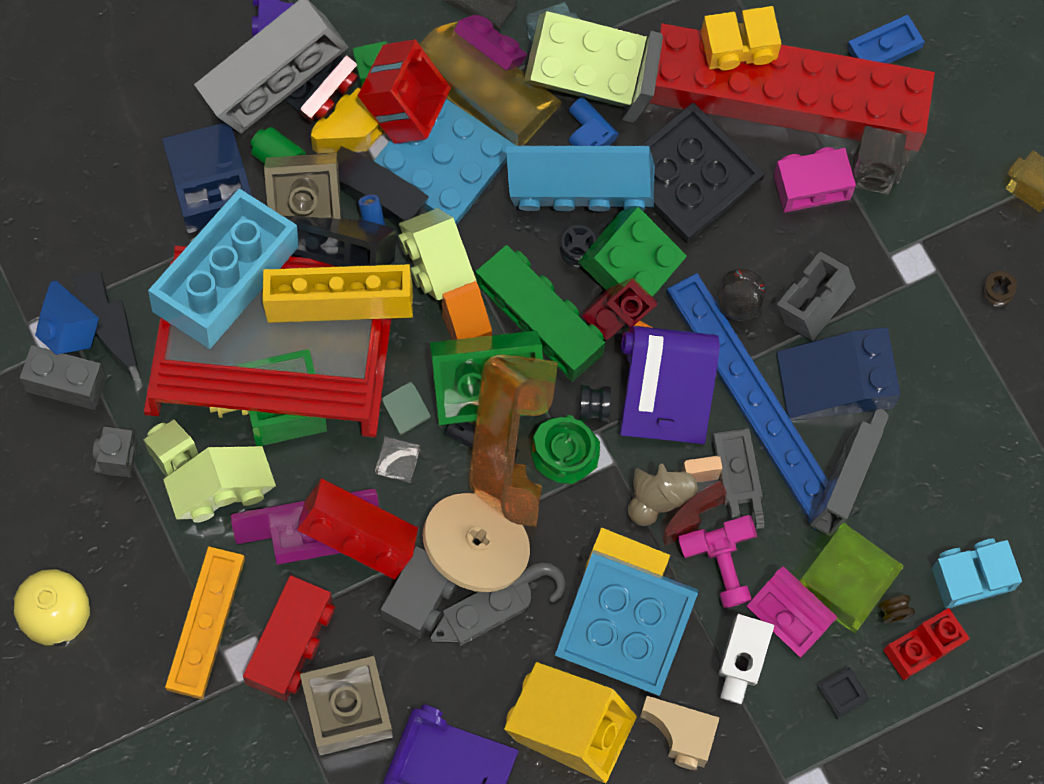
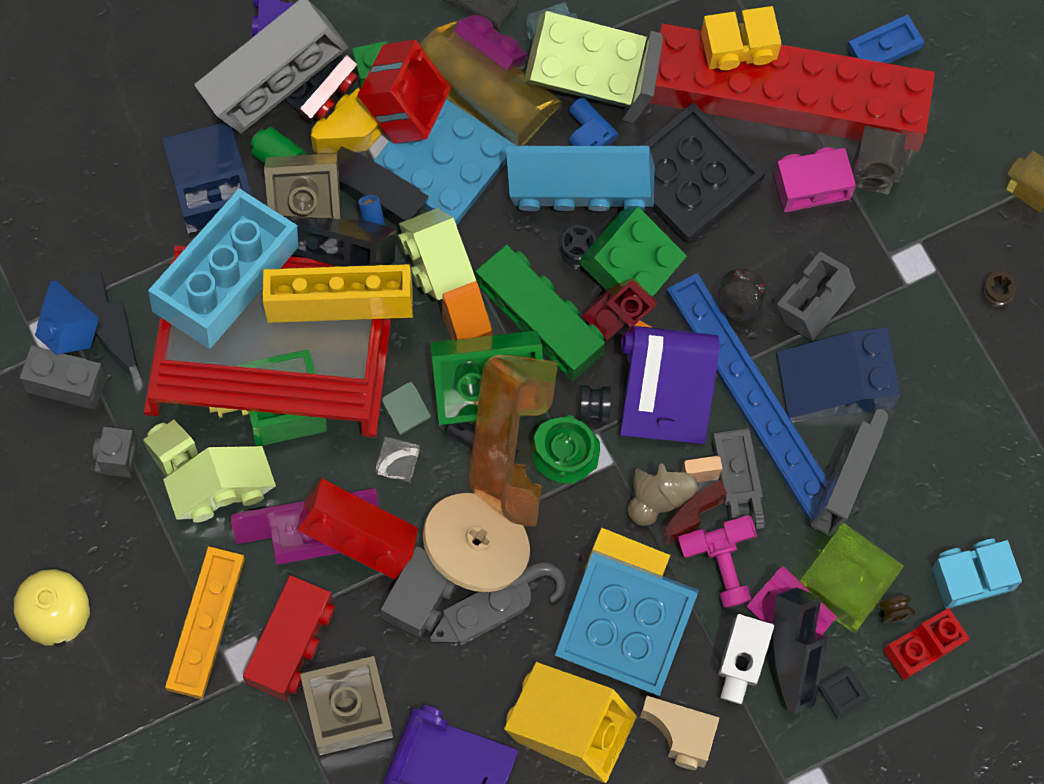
(798, 647): none -> black slope

